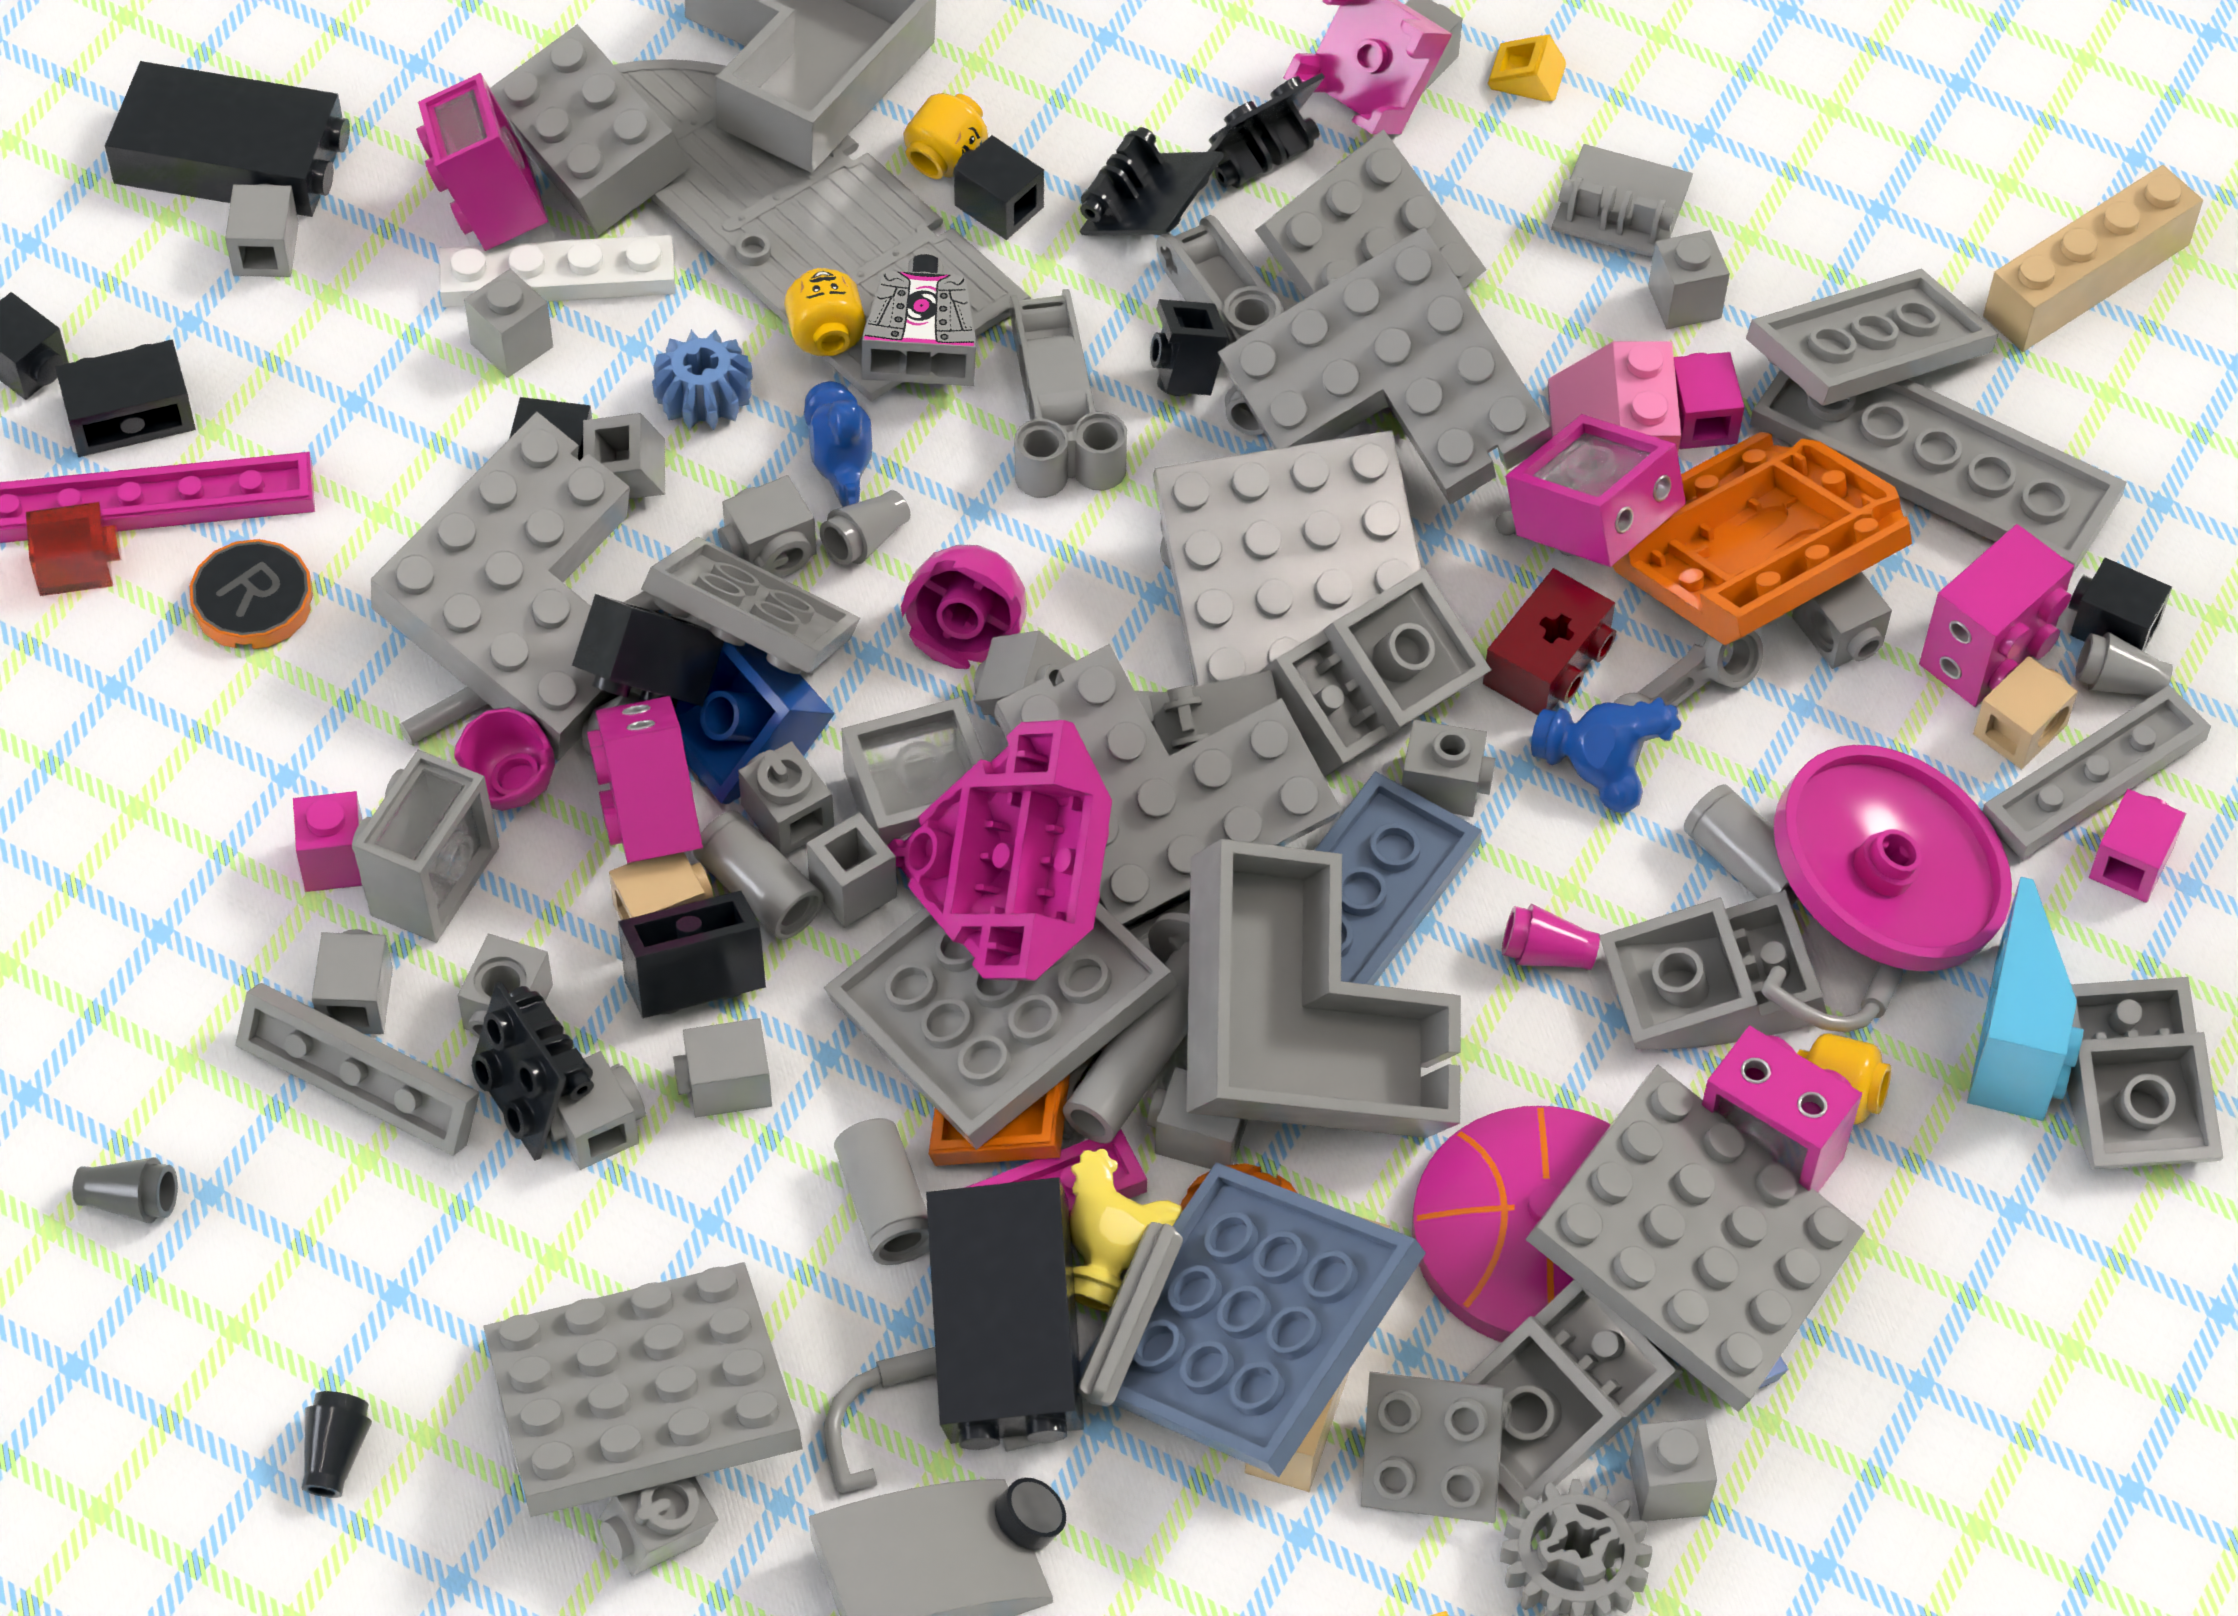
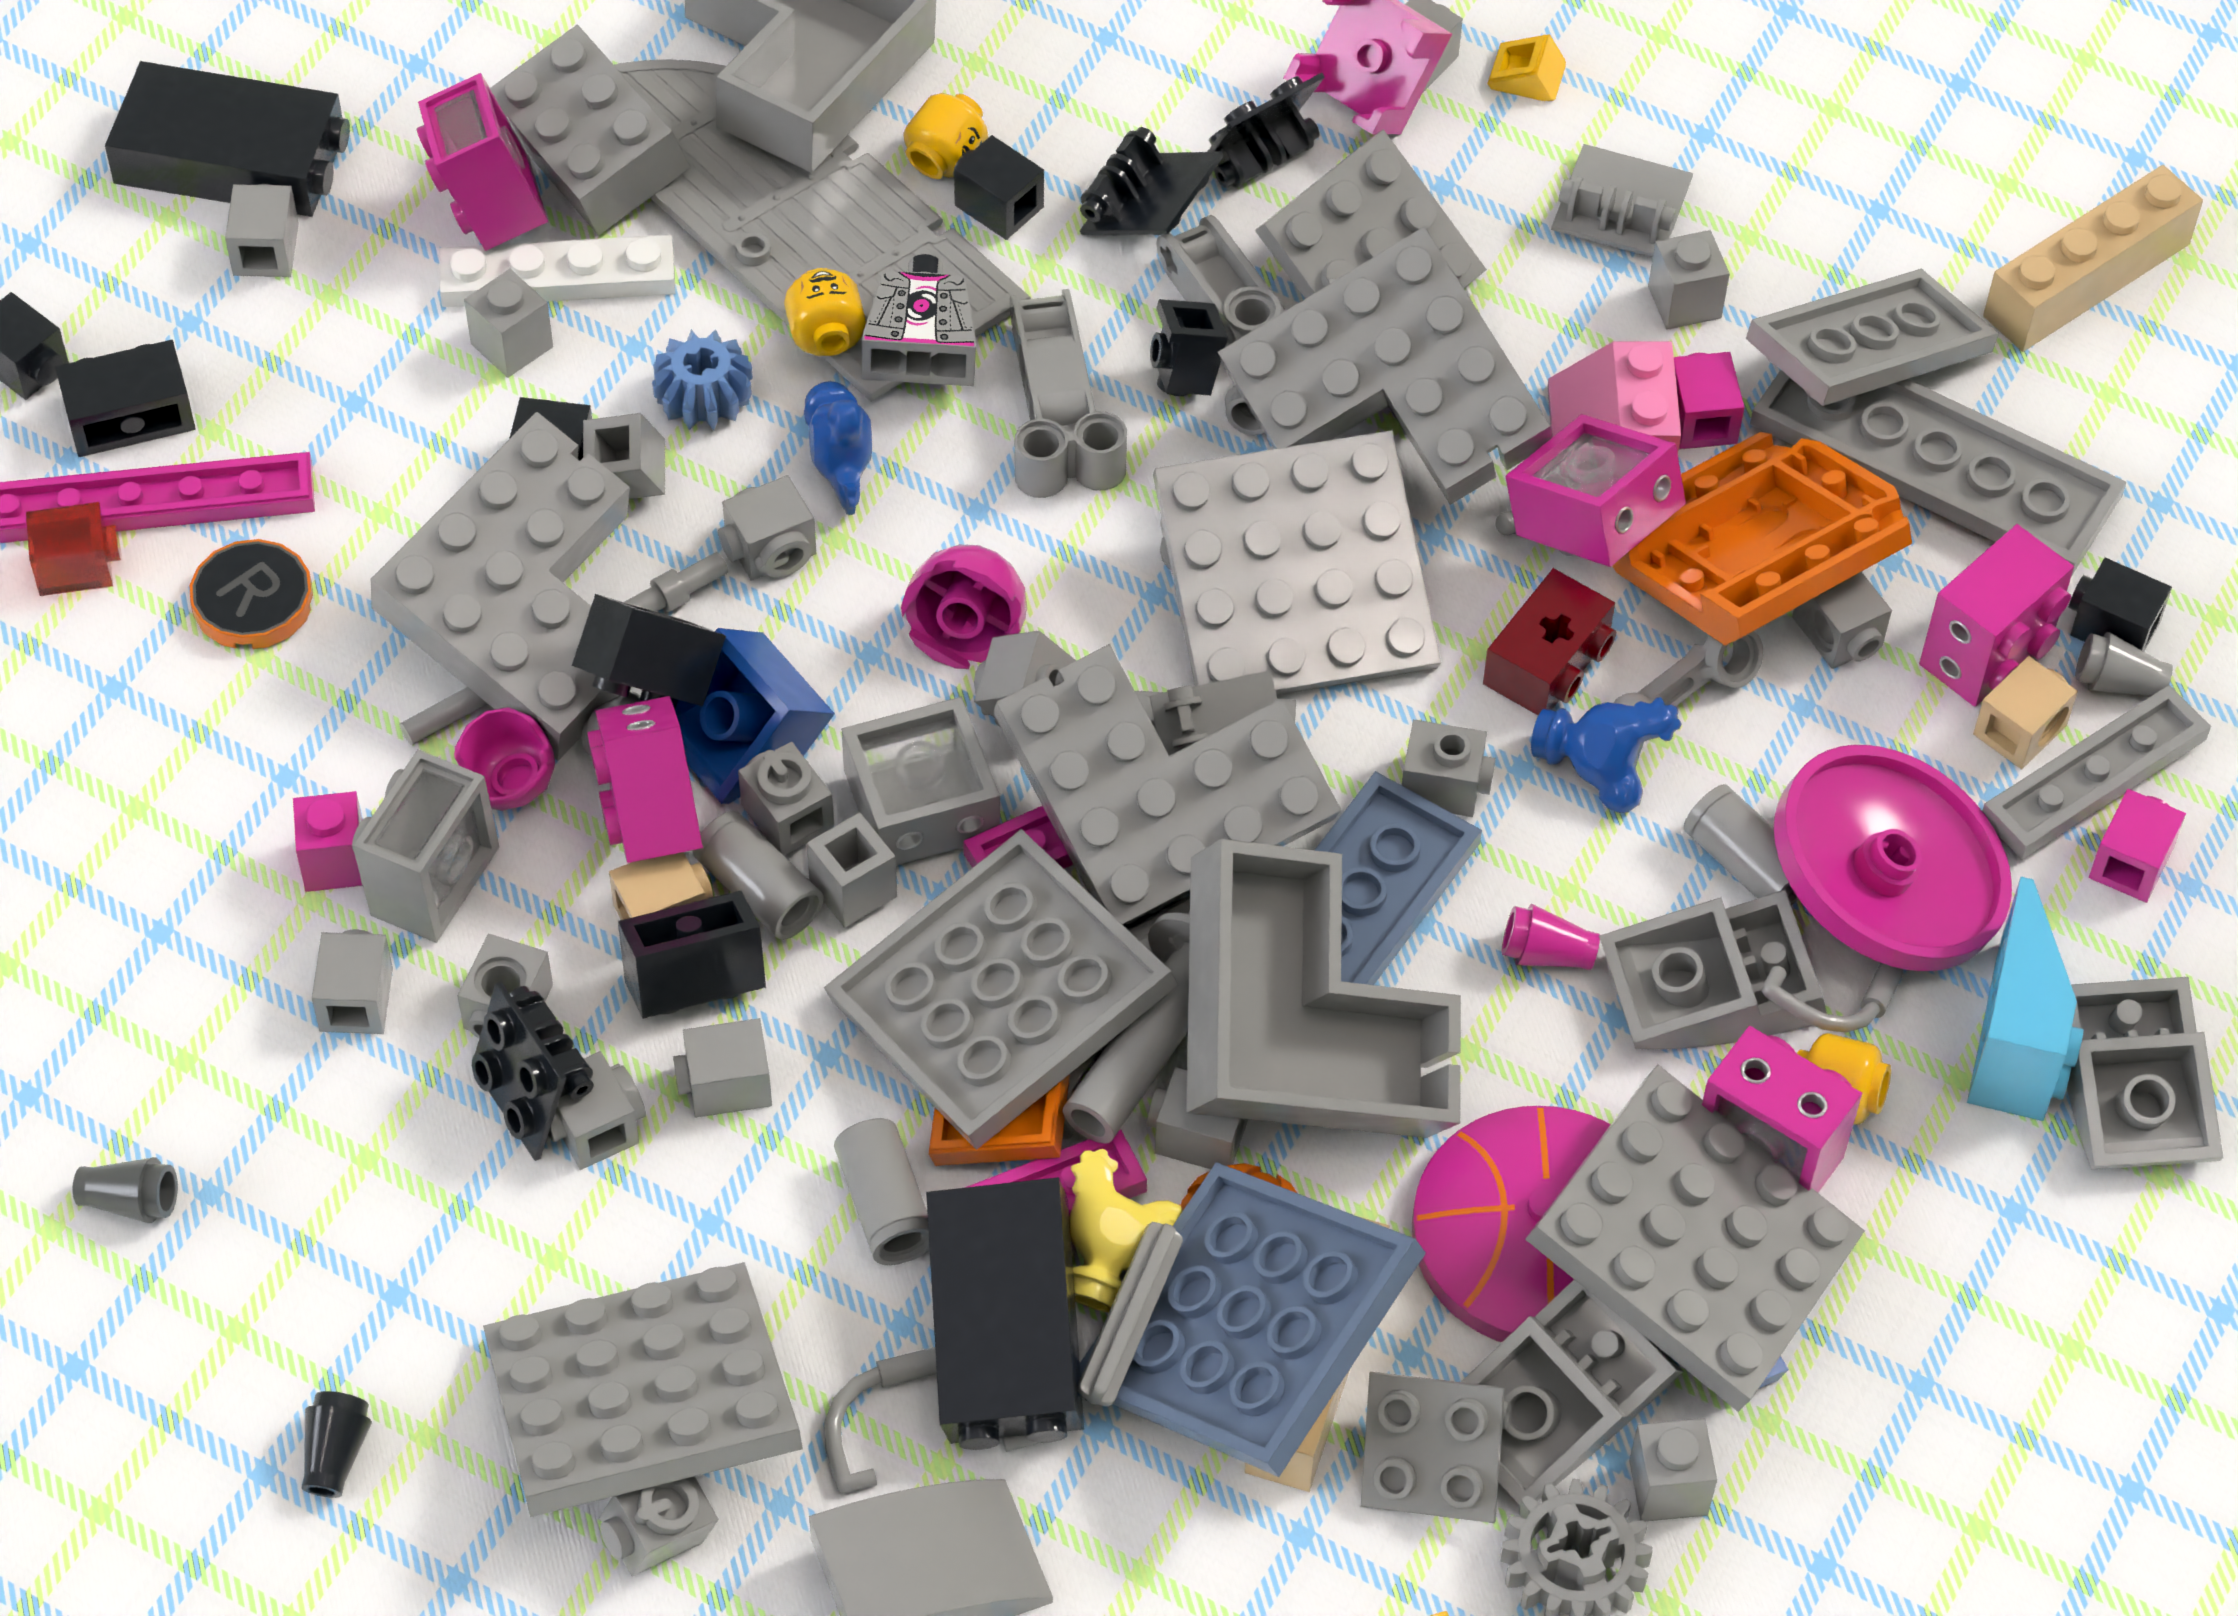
(357, 1069): light grey plate -> none
(749, 606): light grey plate -> none
(862, 527): light grey cone -> none
(1015, 852): dark pink wedge -> none
(1030, 1513): tile -> none
(1376, 670): light grey slope -> none

